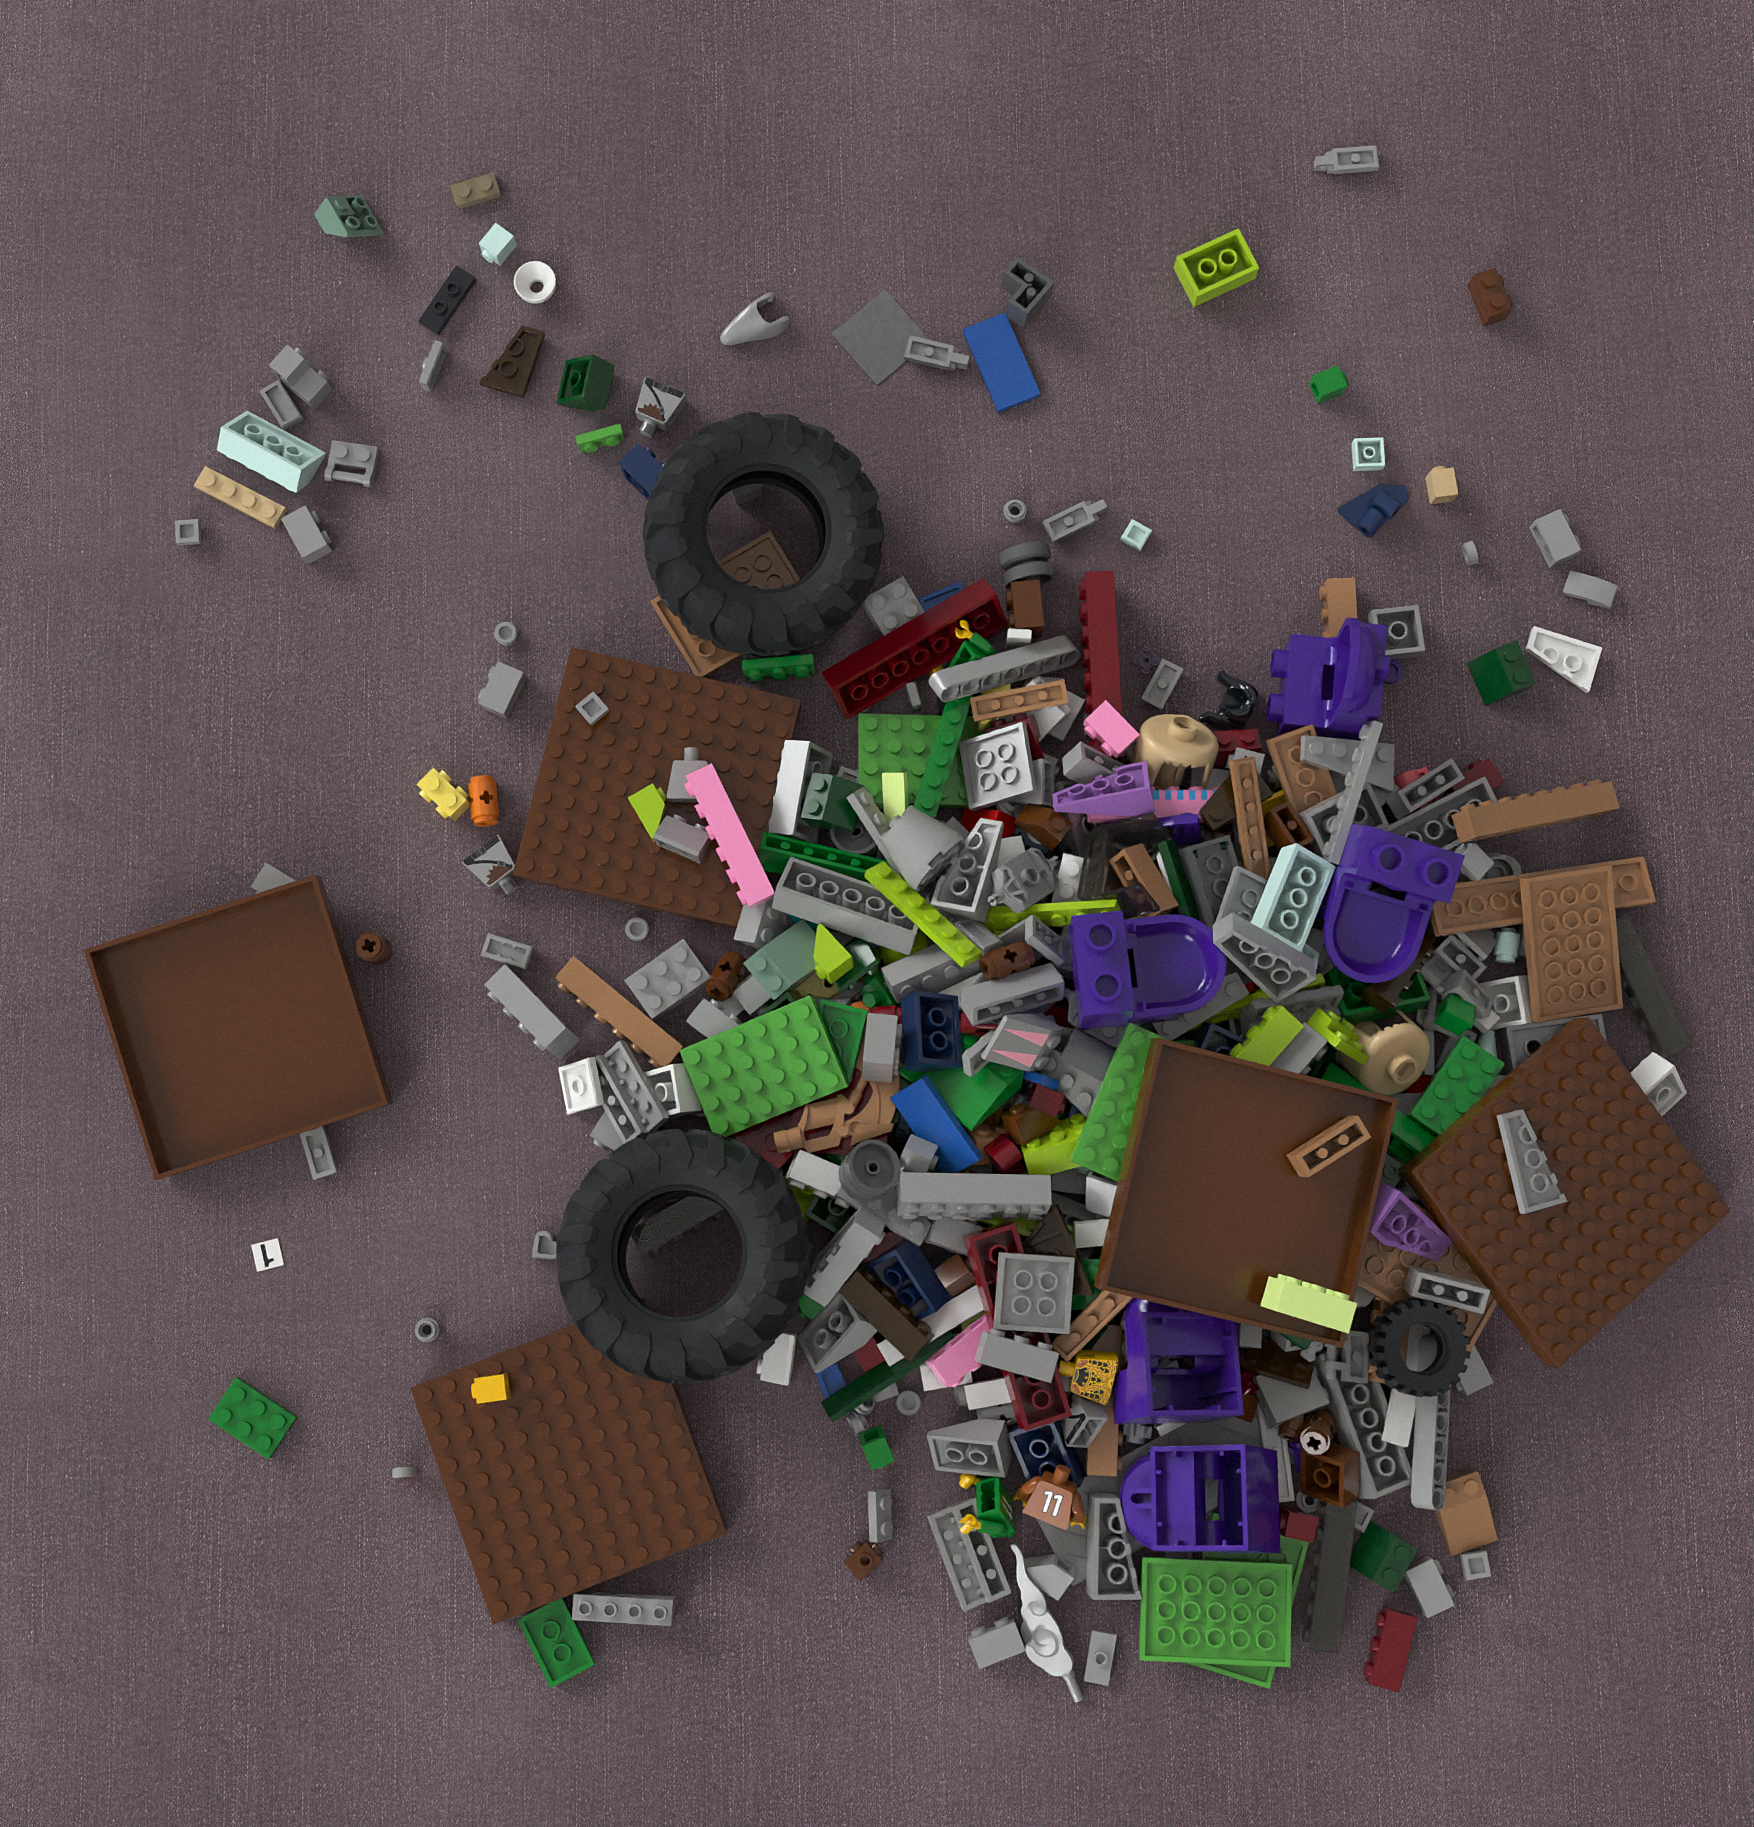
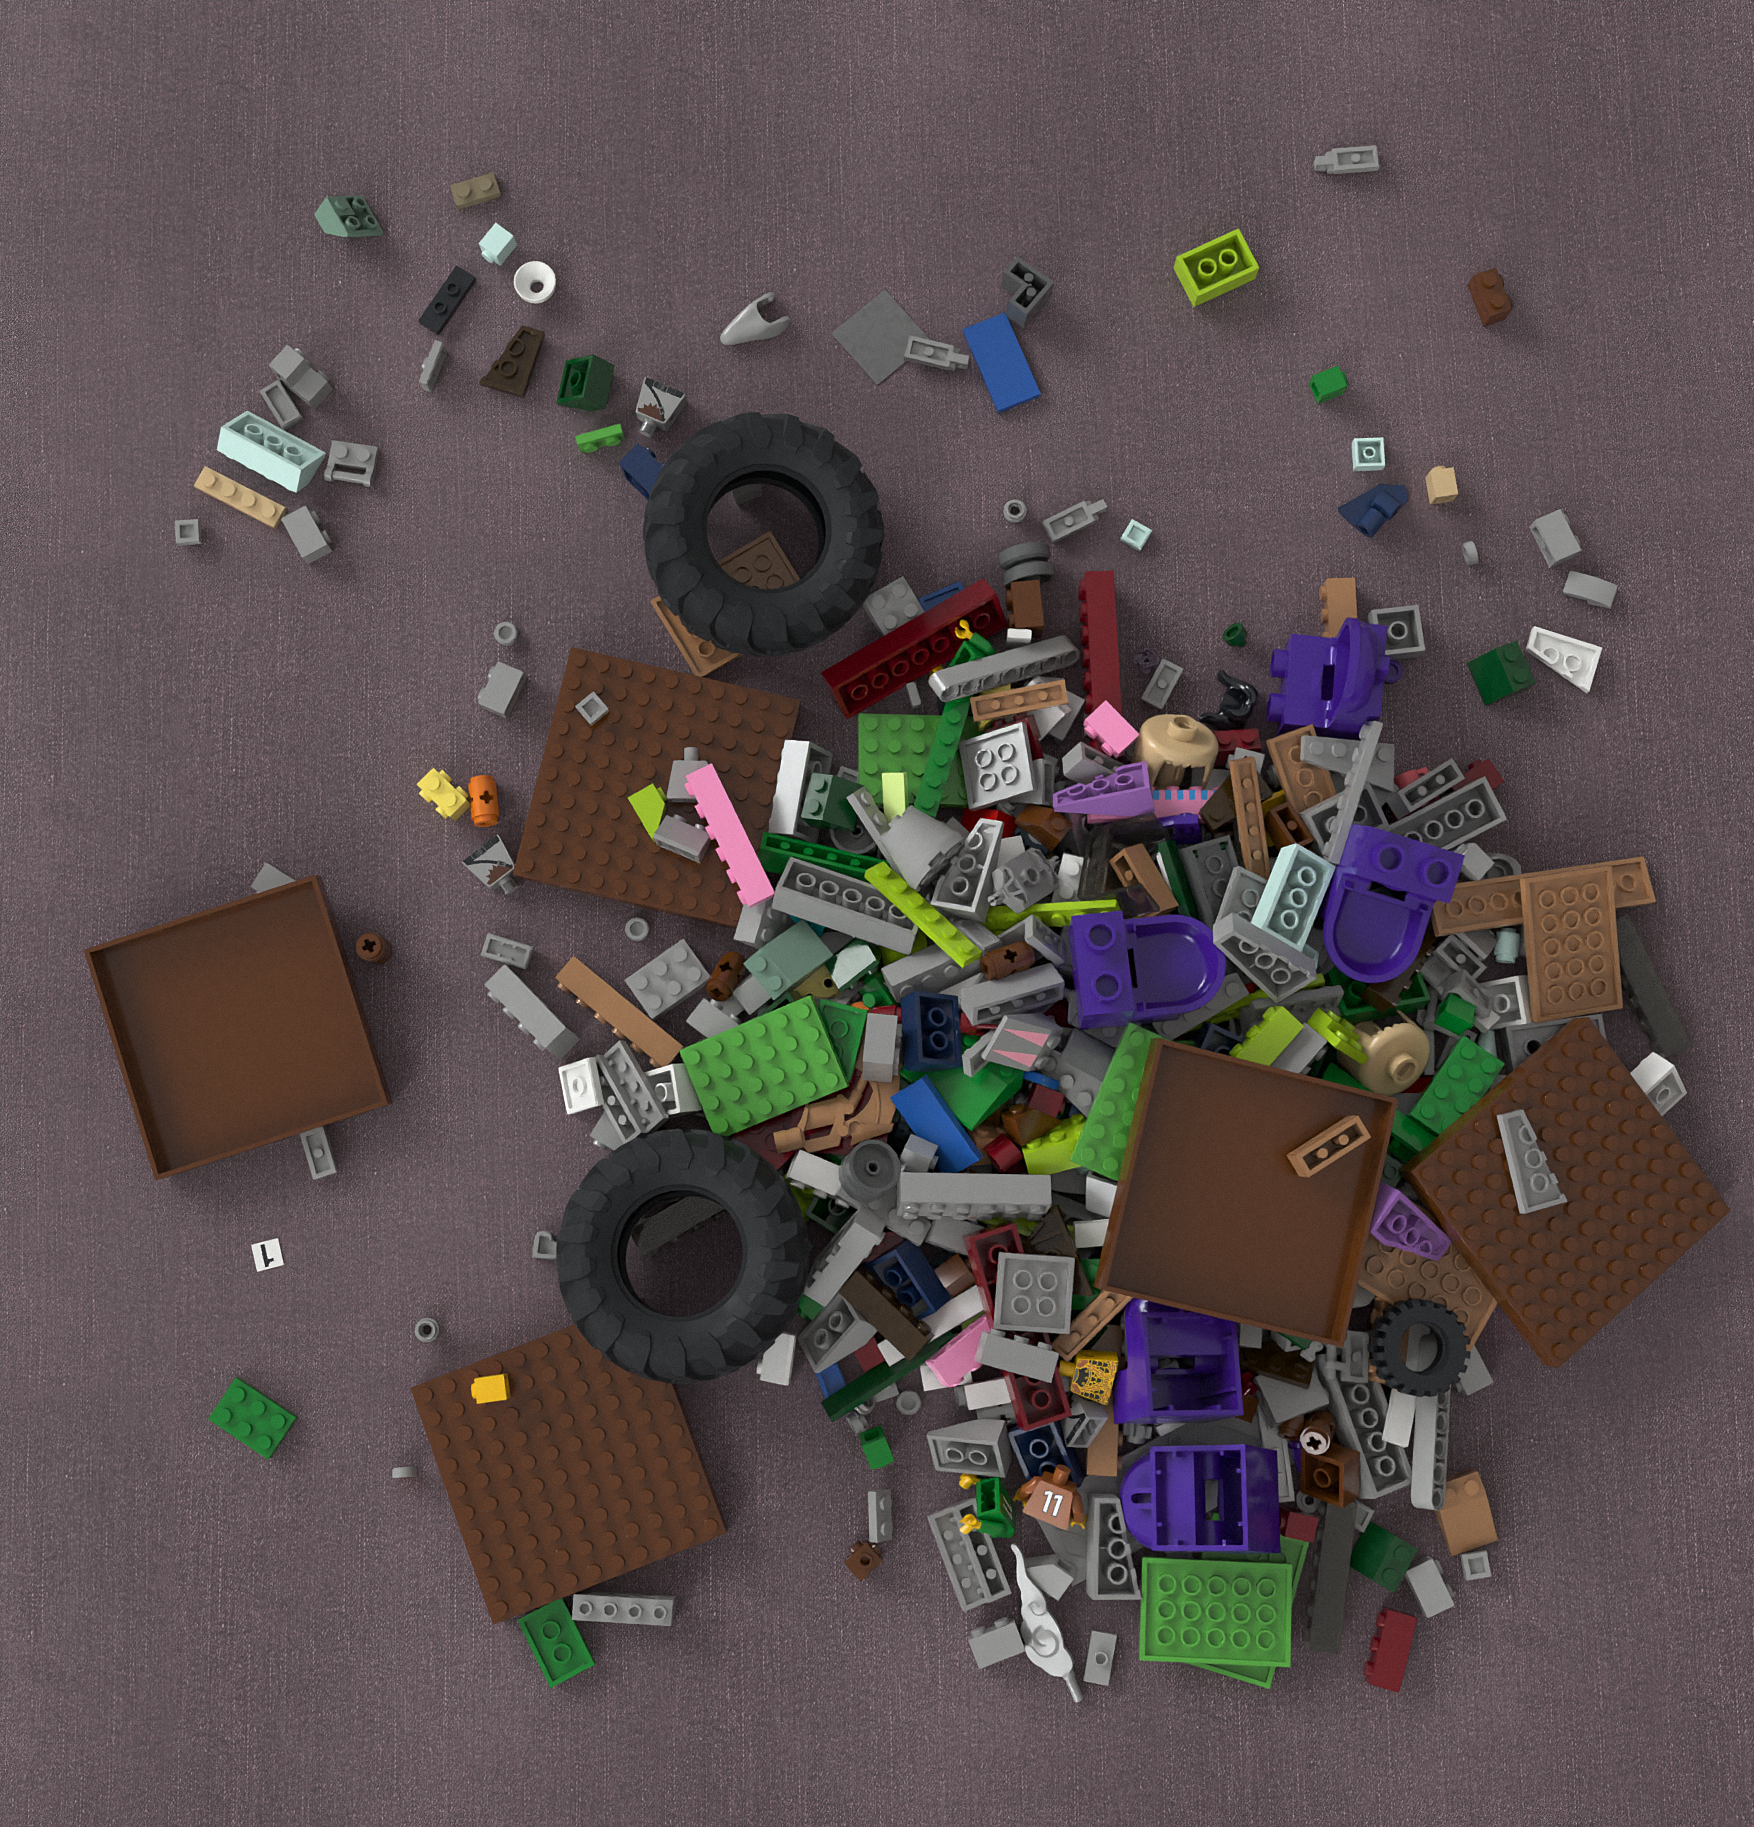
(778, 668): green plate -> none
(830, 956): lime slope -> none
(1235, 635): none -> dark green tile
(1309, 1302): yellowish green brick -> none
(1446, 1289): light grey brick -> none
(1534, 811): medium nougat brick -> none

